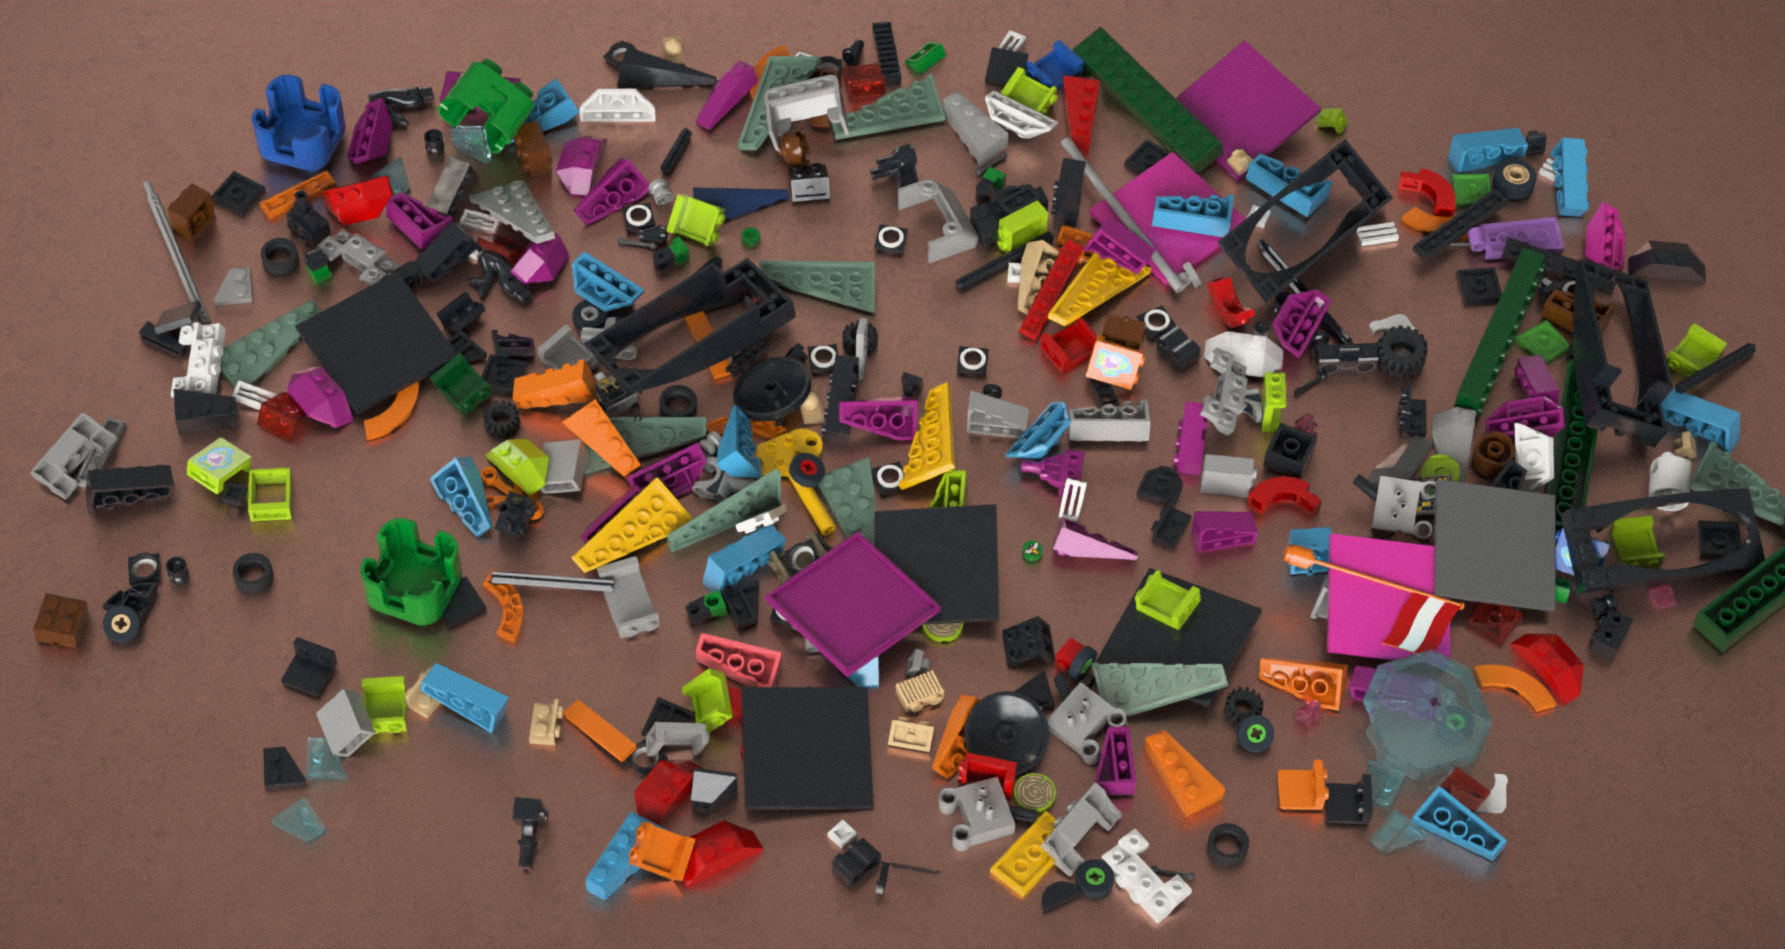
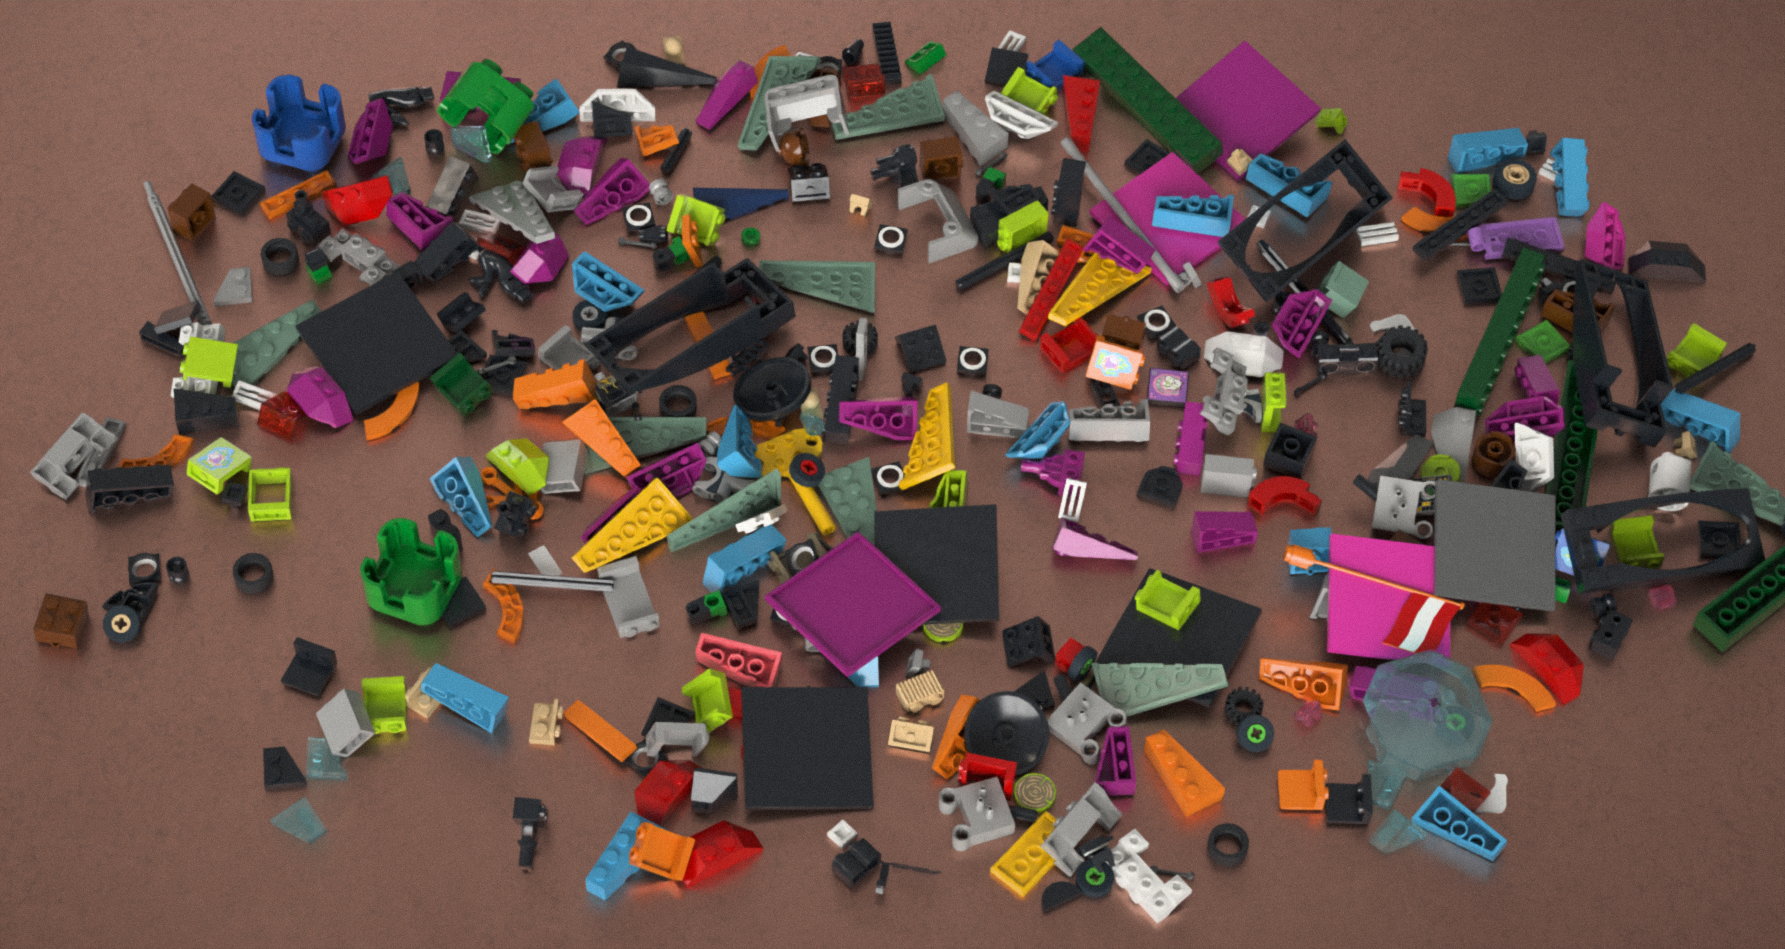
(169, 455): none -> orange tile
(209, 360): none -> lime panel
(441, 521): none -> black brick
(498, 410): black tyre -> none
(511, 360): none -> dark grey hinge
(544, 561): none -> white sticker
(549, 191): none -> light grey panel
(609, 121): none -> black wing
(656, 138): none -> orange wing
(690, 240): none -> orange wing
(812, 423): none -> clear light blue cone
(862, 202): none -> tan tile
(922, 348): none -> black bracket
(941, 159): none -> reddish brown brick
(1032, 550): green tile -> none
(1094, 844): none -> black piece
(1101, 855): none -> black tile
(1167, 387): none -> tile
(1170, 526): black bracket -> none
(1343, 288): none -> sand green piece

